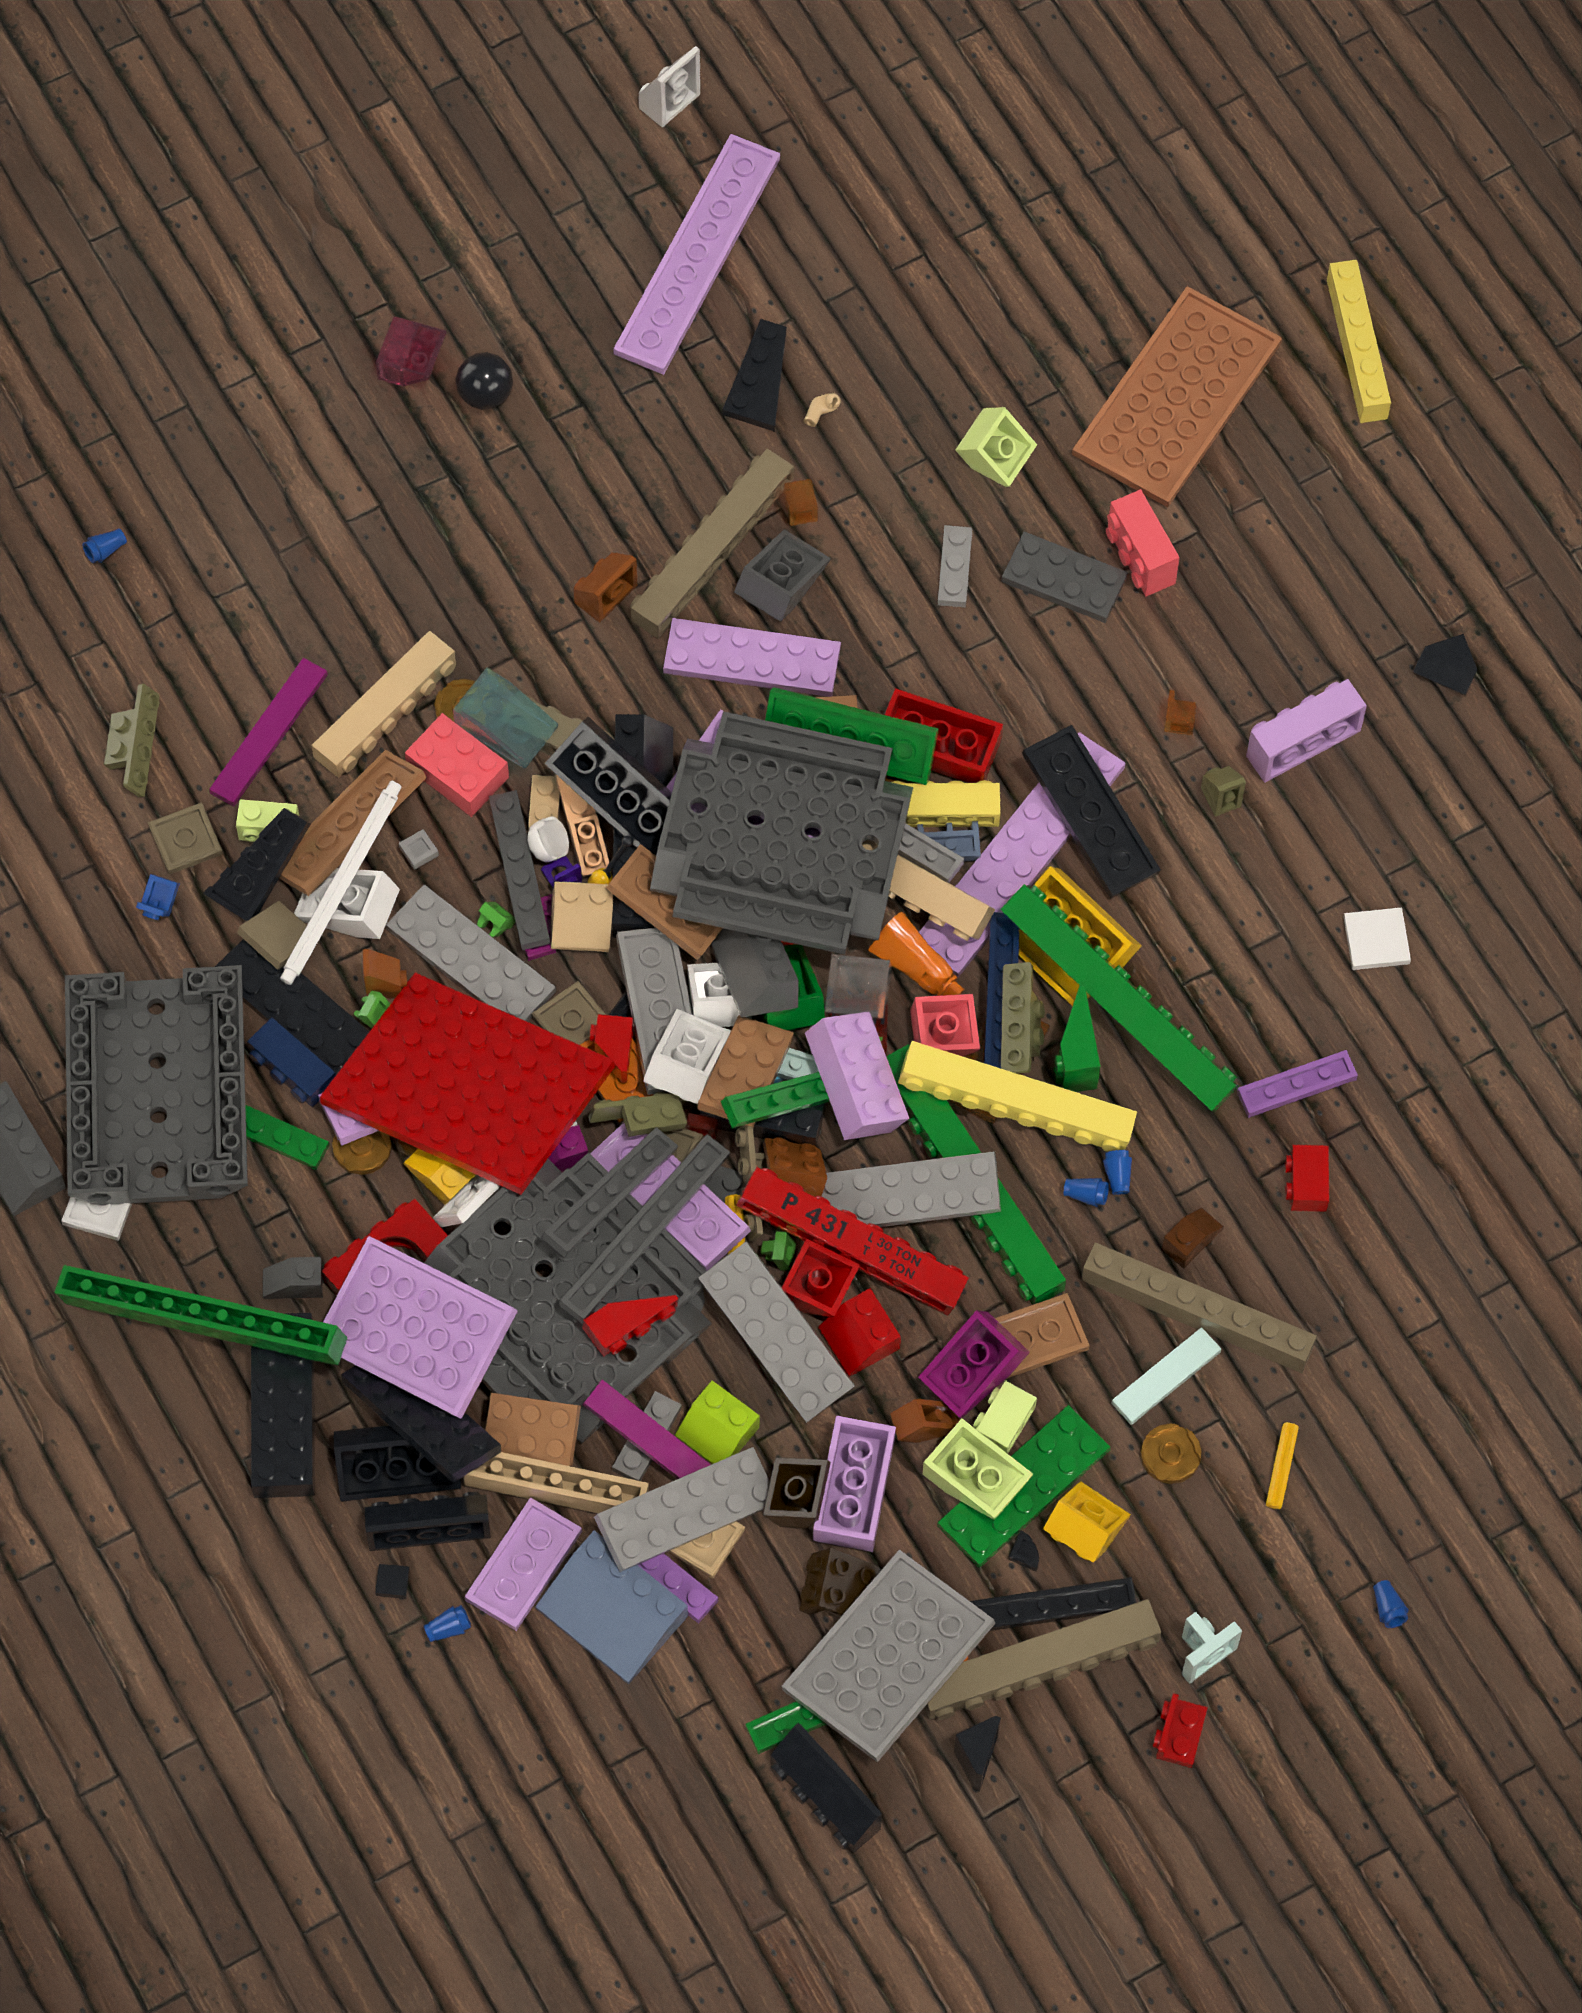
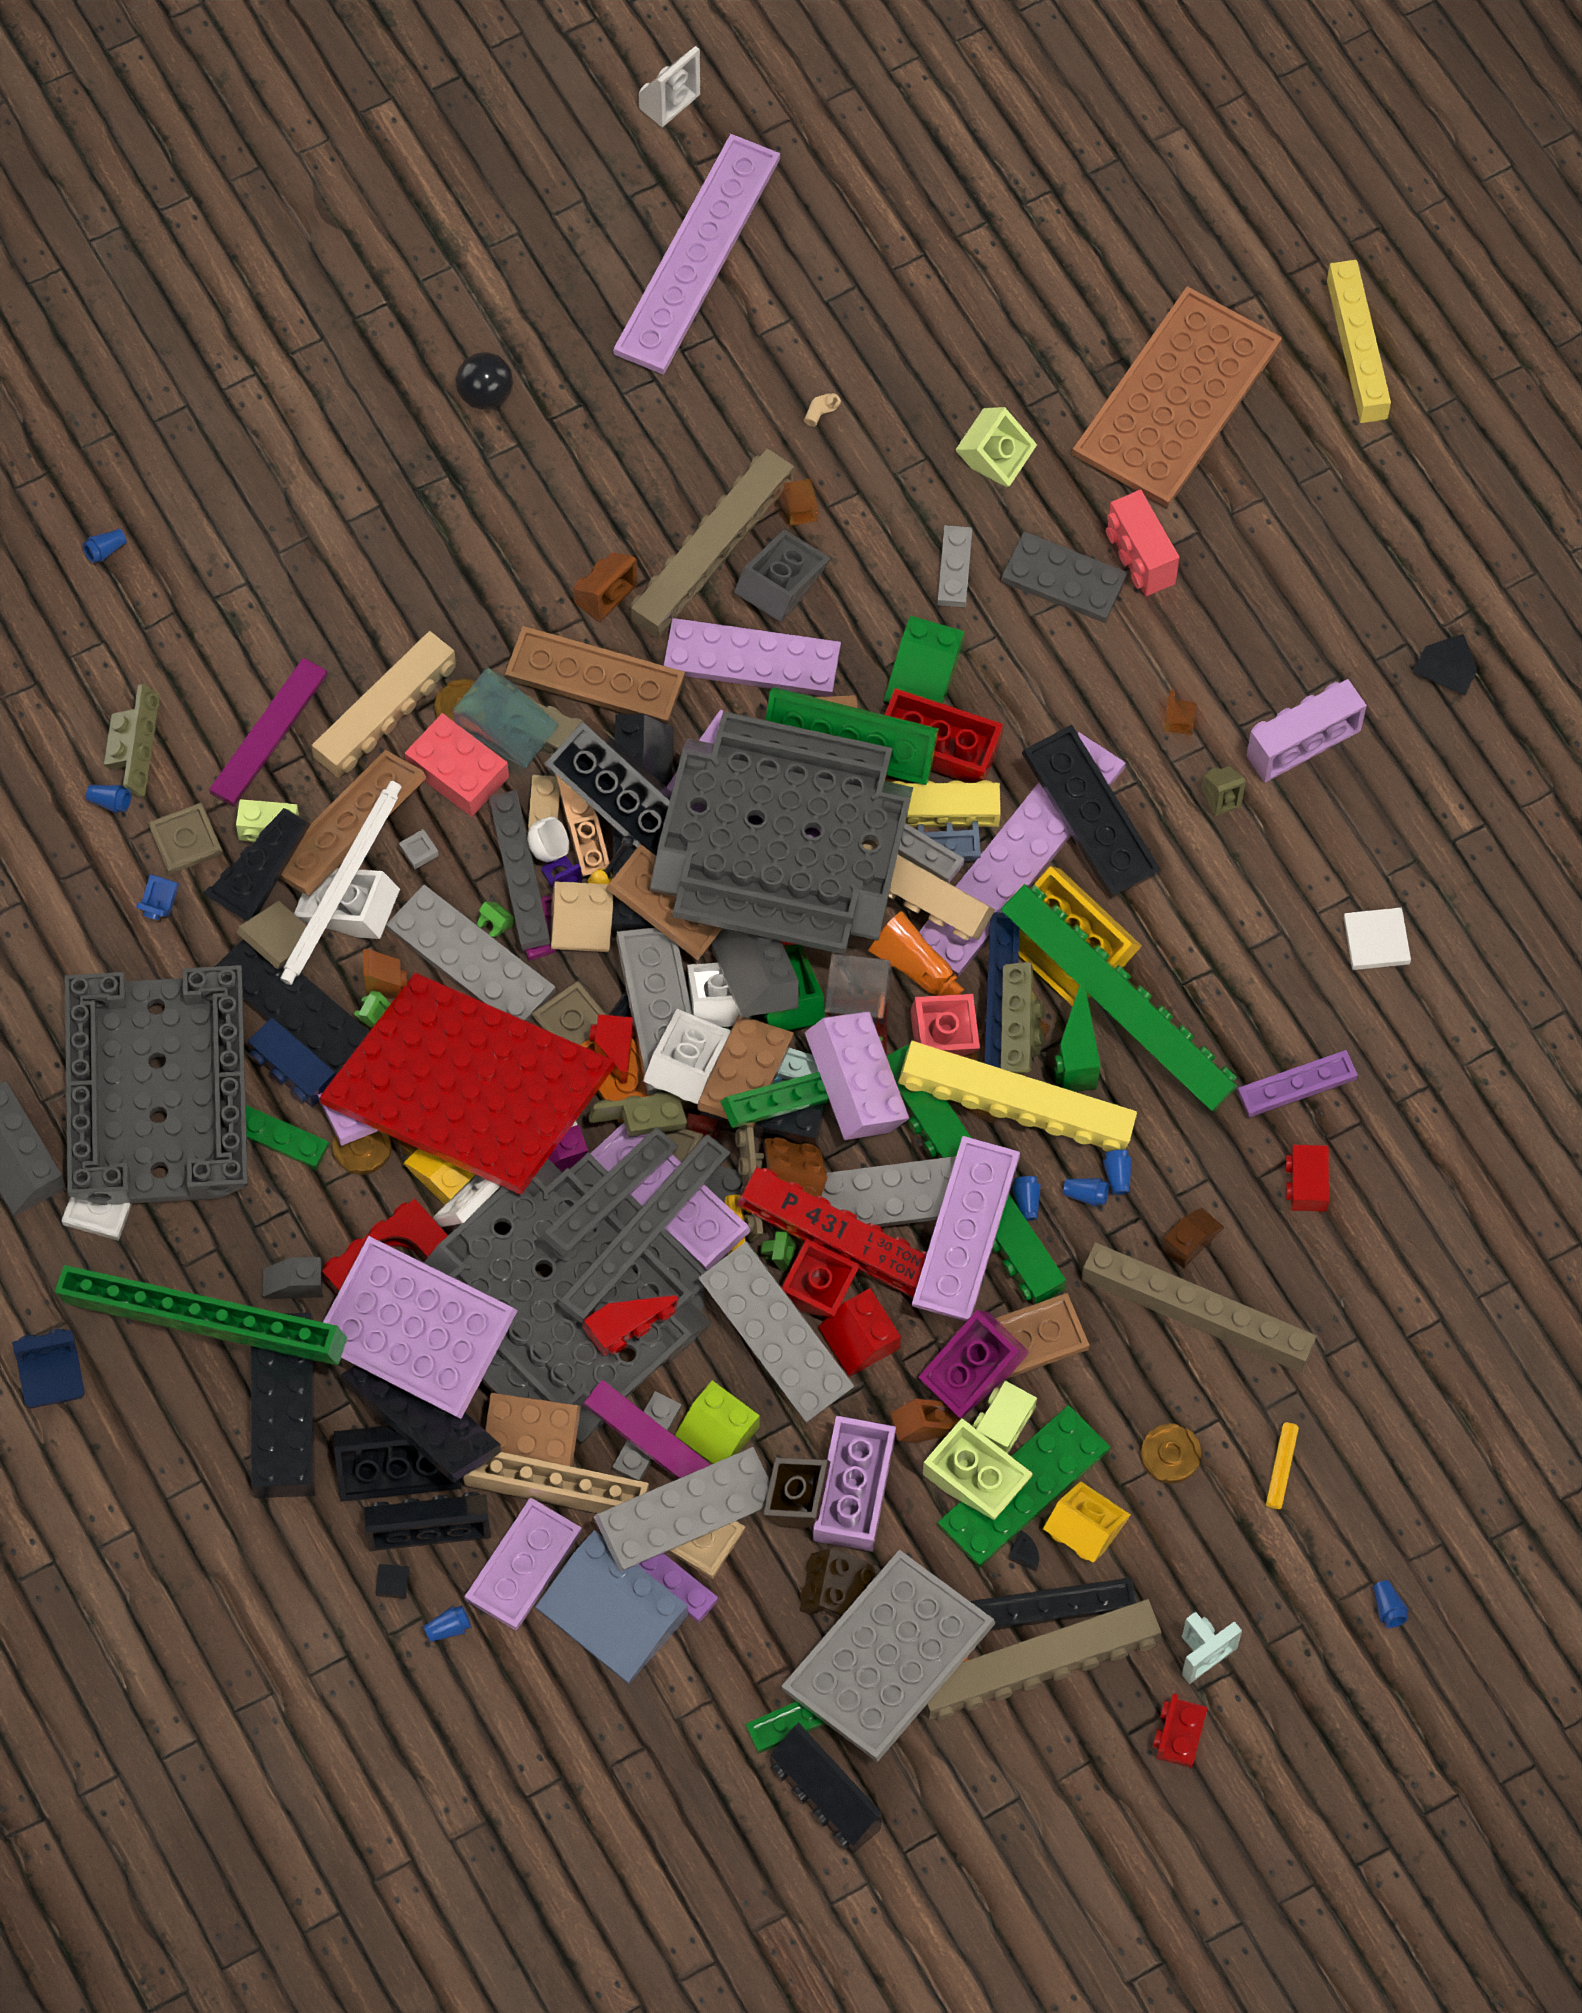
(49, 1368): none -> dark blue bracket
(111, 797): none -> blue cone
(409, 352): clear pink slope -> none
(594, 675): none -> medium nougat plate
(759, 378): black wing -> none
(926, 660): none -> green slope
(966, 1229): none -> lavender plate
(975, 1749): black slope -> none
(1027, 1195): none -> blue cone
(1166, 1376): light aqua tile -> none

